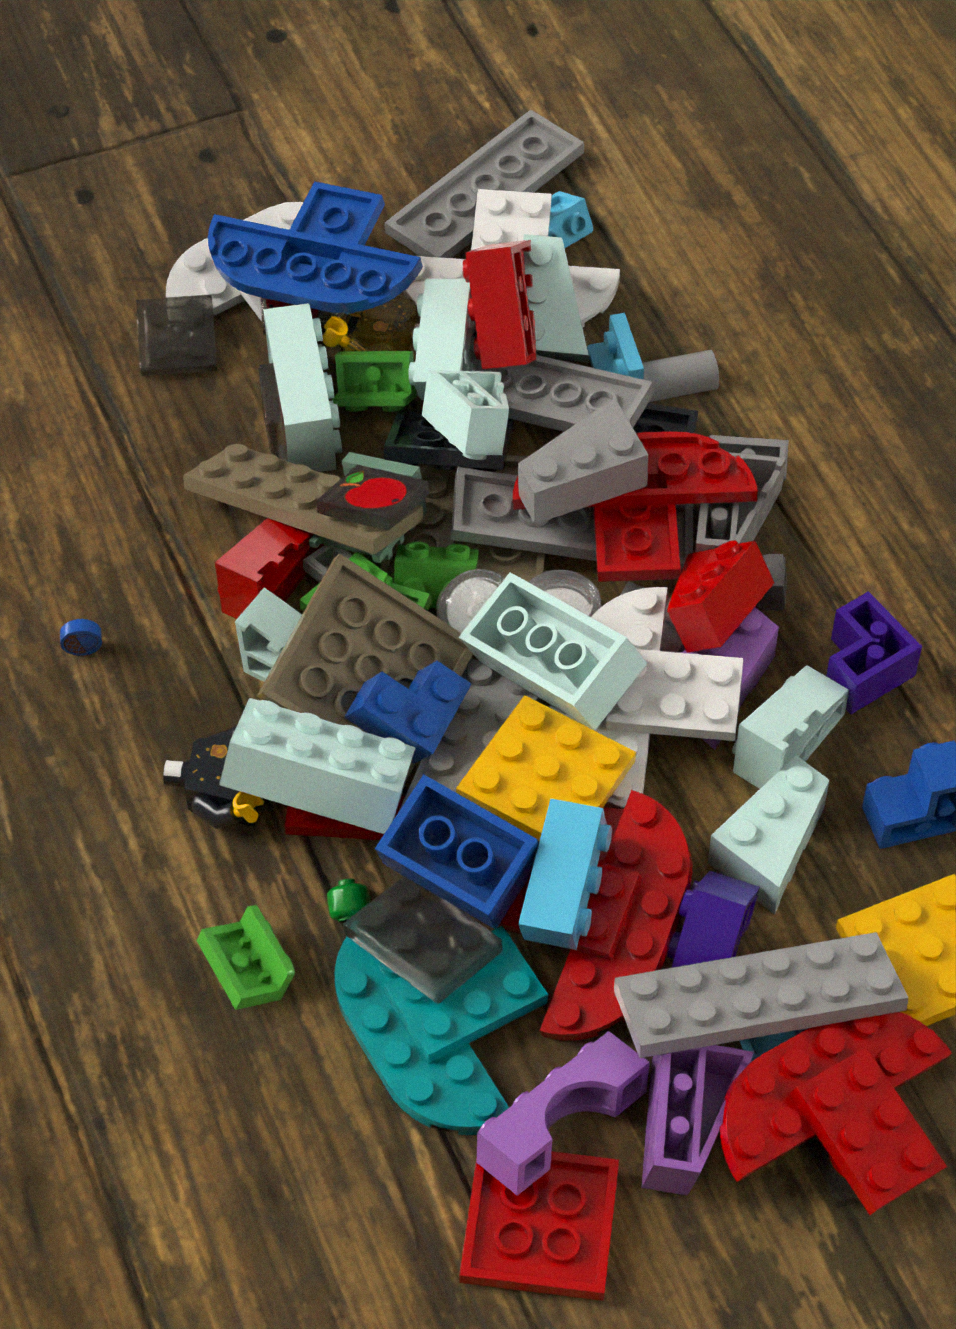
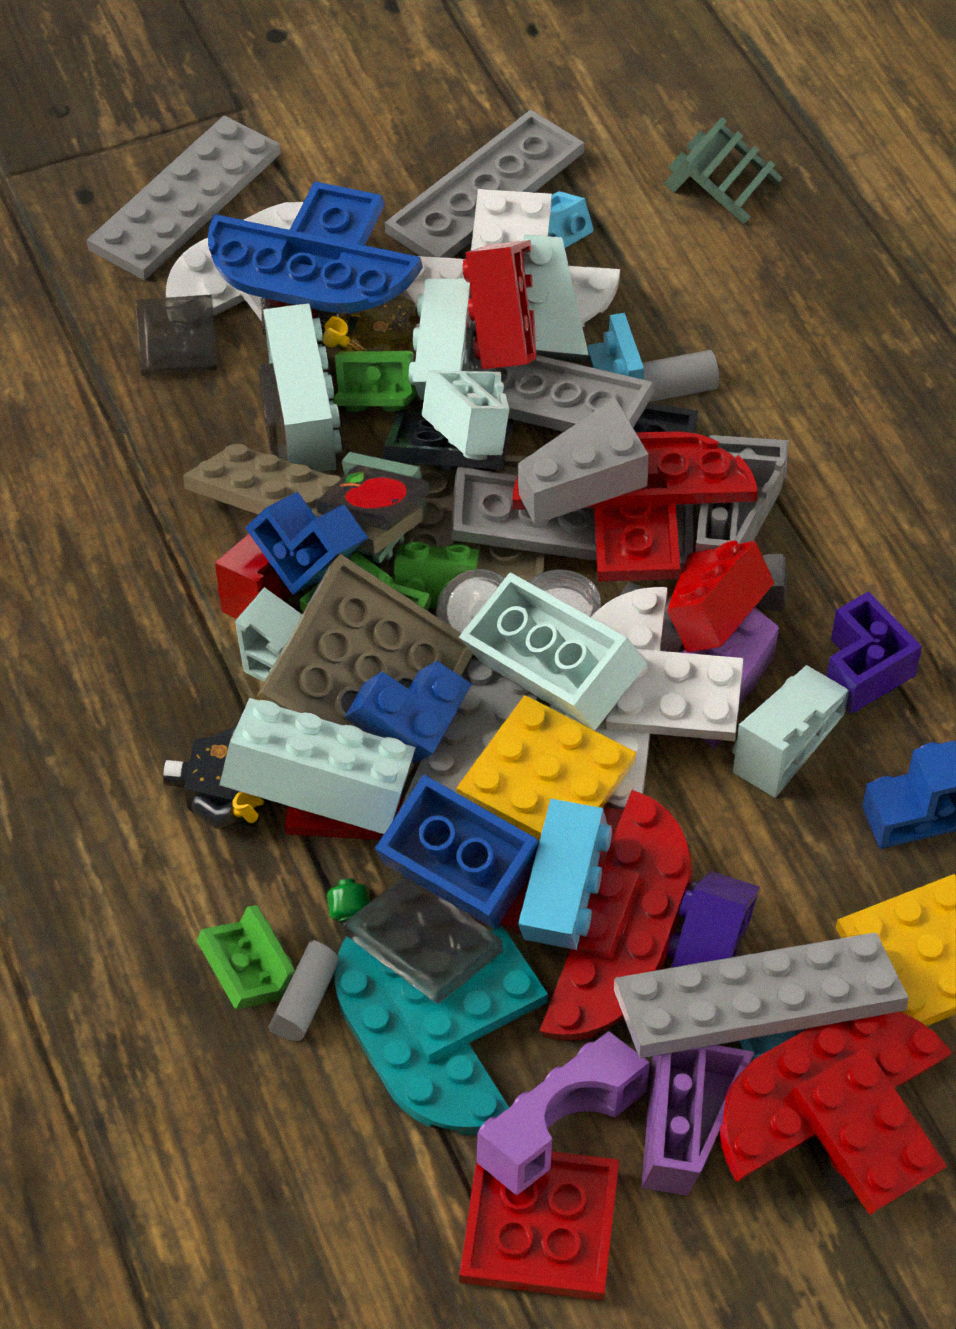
(80, 637): blue tile -> none
(183, 197): none -> light grey plate
(302, 544): none -> blue brick
(304, 992): none -> light grey brick
(707, 154): none -> sand green plate
(771, 831): light aqua wedge -> none

